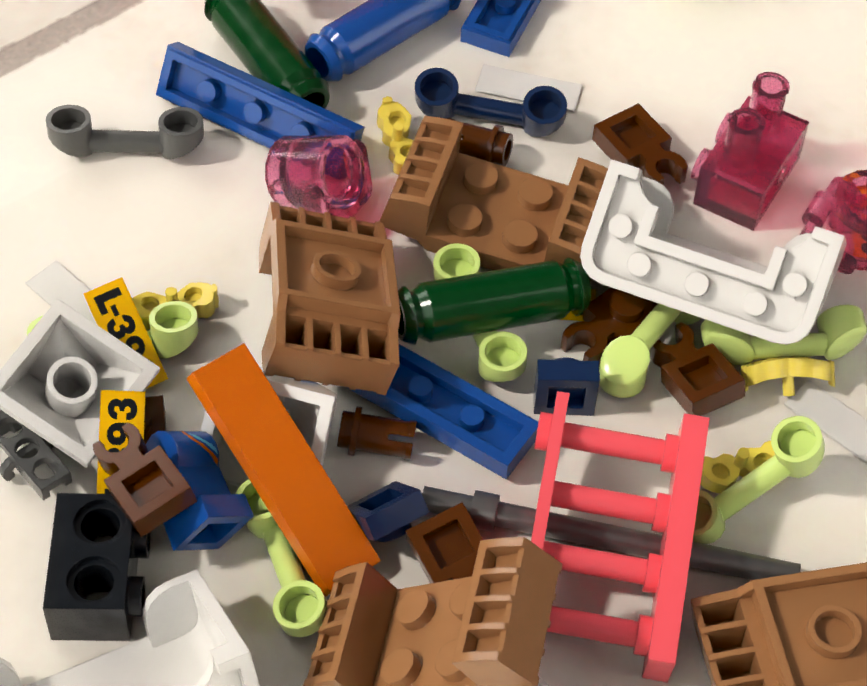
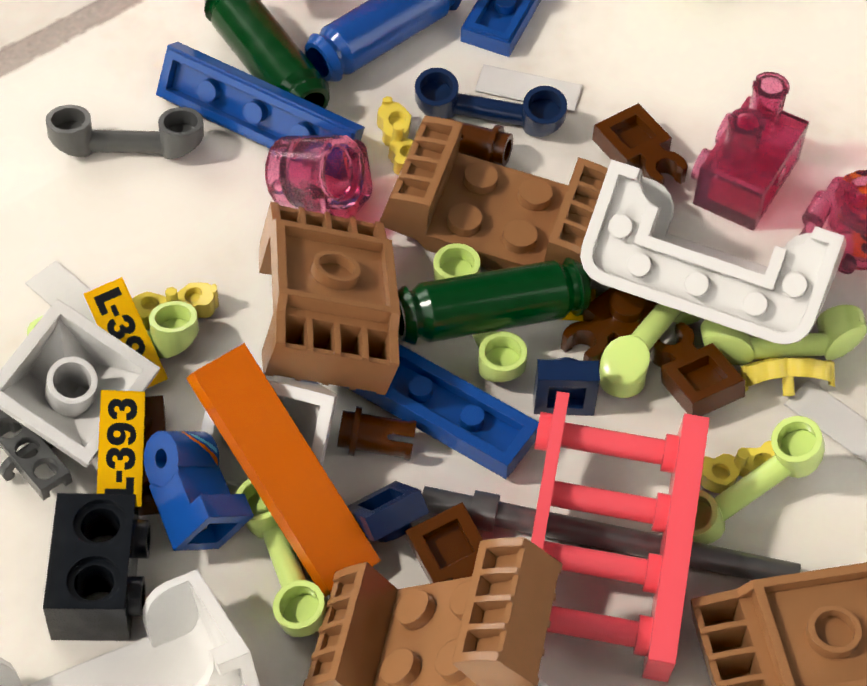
(144, 482): reddish brown plate -> none

